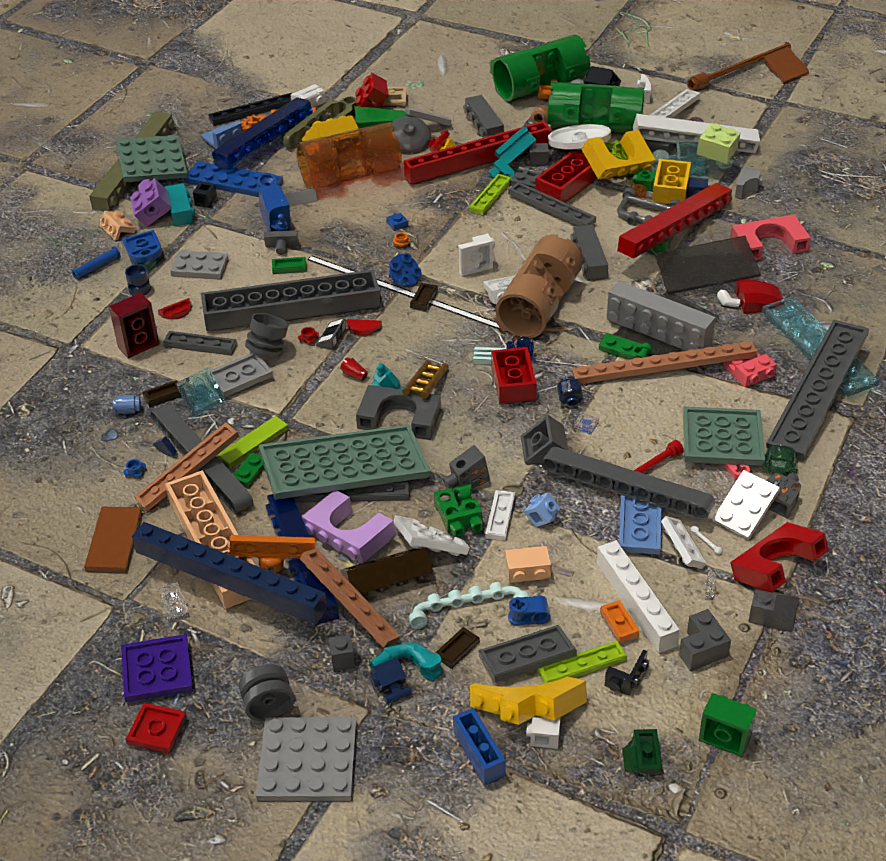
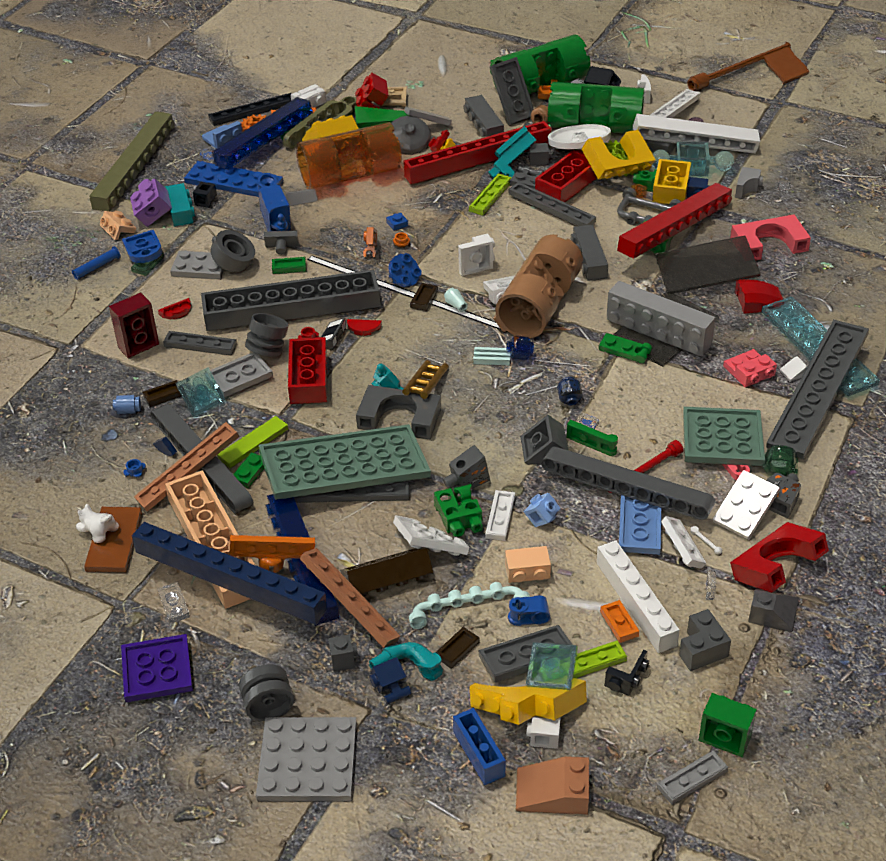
(96, 523): none -> white animal
(137, 279): dark blue wheel -> none
(151, 158): sand green plate -> none
(156, 728): red plate -> none
(207, 154): none -> clear tile
(232, 251): none -> dark grey piece
(307, 370): none -> red brick
(353, 368): red cone -> none
(356, 543): lavender arch -> none
(370, 237): none -> orange plate
(454, 298): none -> light aqua cone
(512, 90): none -> dark grey tile
(513, 375): red brick -> none
(551, 666): none -> clear light blue slope
(554, 786): none -> nougat slope
(592, 438): none -> green plate
(643, 752): dark green slope -> none
(665, 362): nougat plate -> none
(692, 777): none -> light grey tile
(718, 143): yellowish green brick -> none
(726, 299): white arm -> none
(794, 369): none -> white slope

